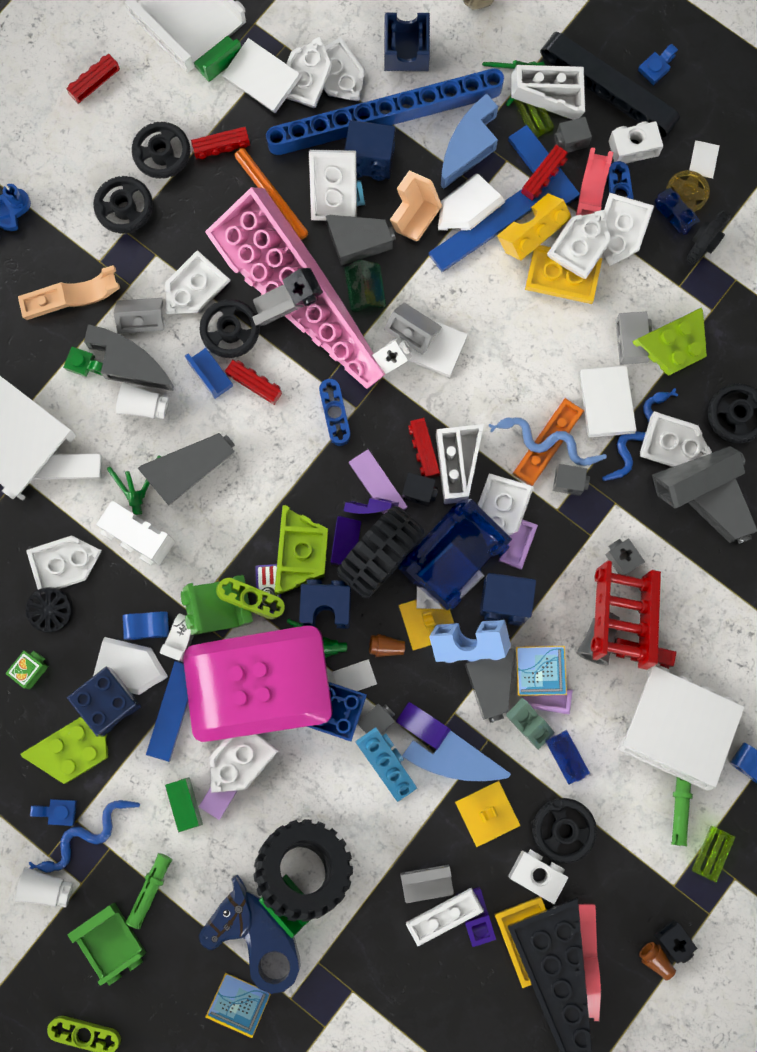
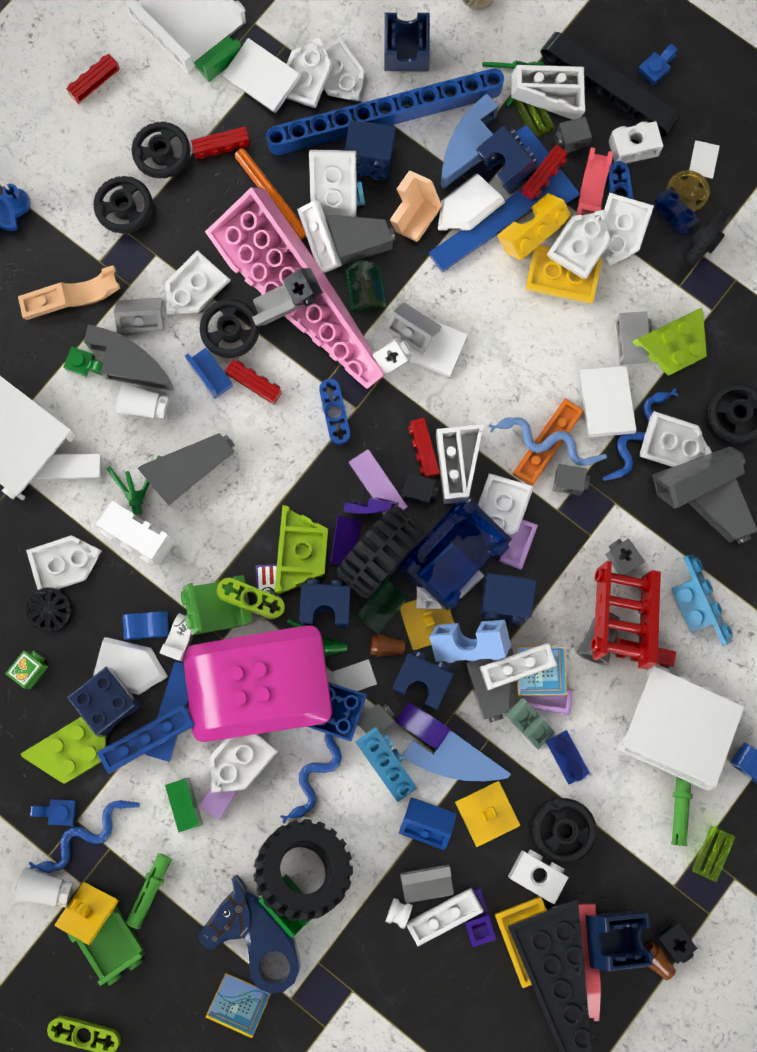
(86, 913): none -> yellow piece
(145, 739): none -> blue tile
(300, 811): none -> blue animal
(319, 236): none -> white tile
(382, 606): none -> clear green panel
(399, 913): none -> white wheel
(427, 823): none -> blue panel
(433, 677): none -> dark blue piece
(507, 149): none -> dark blue piece
(518, 666): none -> white tile
(617, 941): none -> dark blue piece
(698, 603): none -> dark azure bracket

